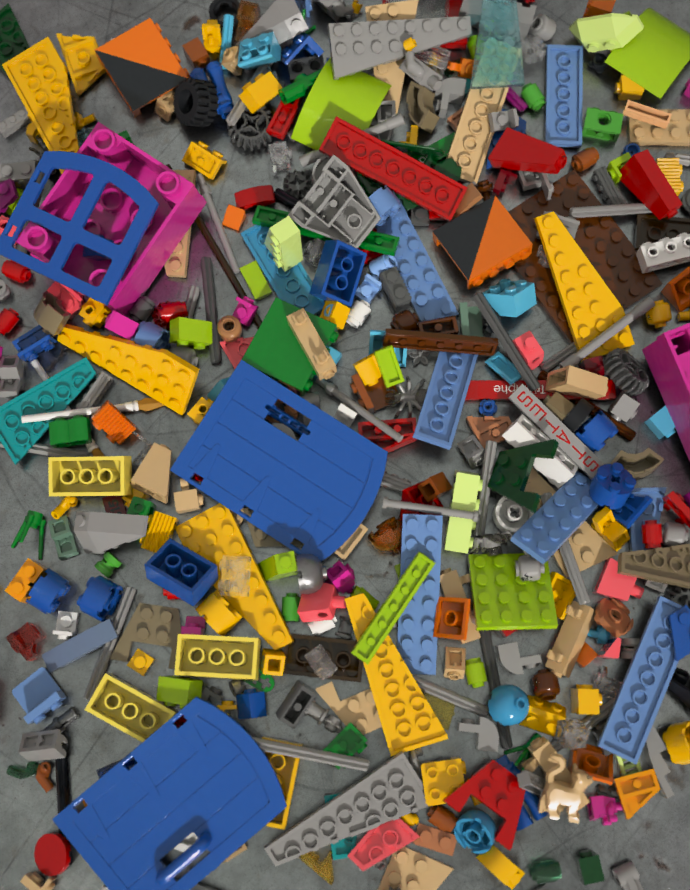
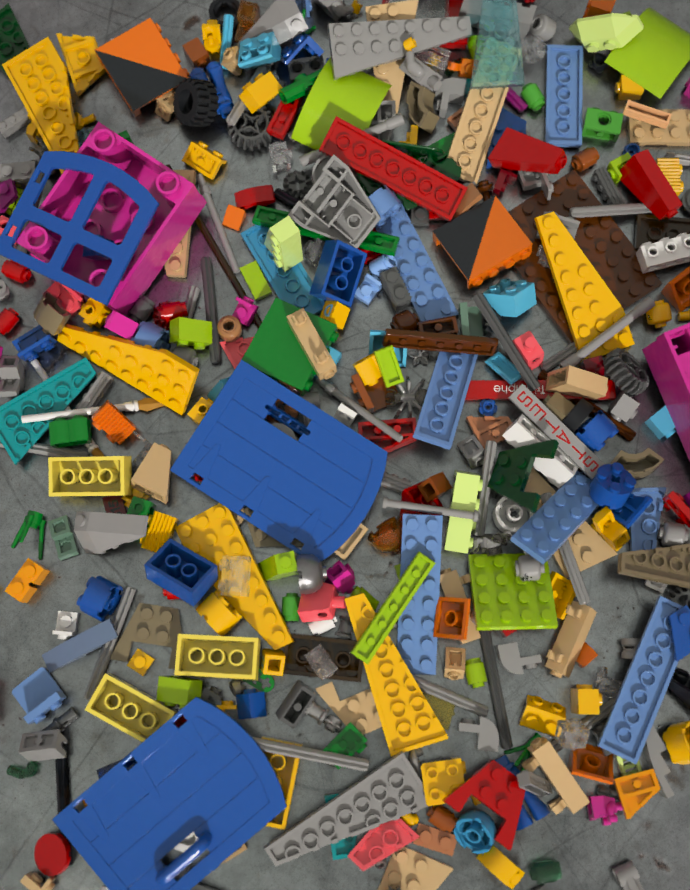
(26, 641): clear red brick -> none
(42, 776): dark orange arm -> none
(48, 591): blue brick -> none
(66, 503): yellow arm -> none
(108, 564): bright green wheel -> none
(187, 500): tan brick -> none
(194, 625): dark pink bracket -> none
(322, 868): clear yellow slope -> none
(358, 313): white brick -> none
(501, 120): light grey bracket -> none
(508, 705): dark azure cylinder -> none
(545, 685): reddish brown head -> none
(562, 793): tan animal -> none
(589, 867): dark green brick -> none
(600, 634): dark azure plate -> none
(611, 649): coral slope -> none
(615, 625): nougat plate -> none
(616, 585): coral torso -> none
(651, 534): red brick -> none

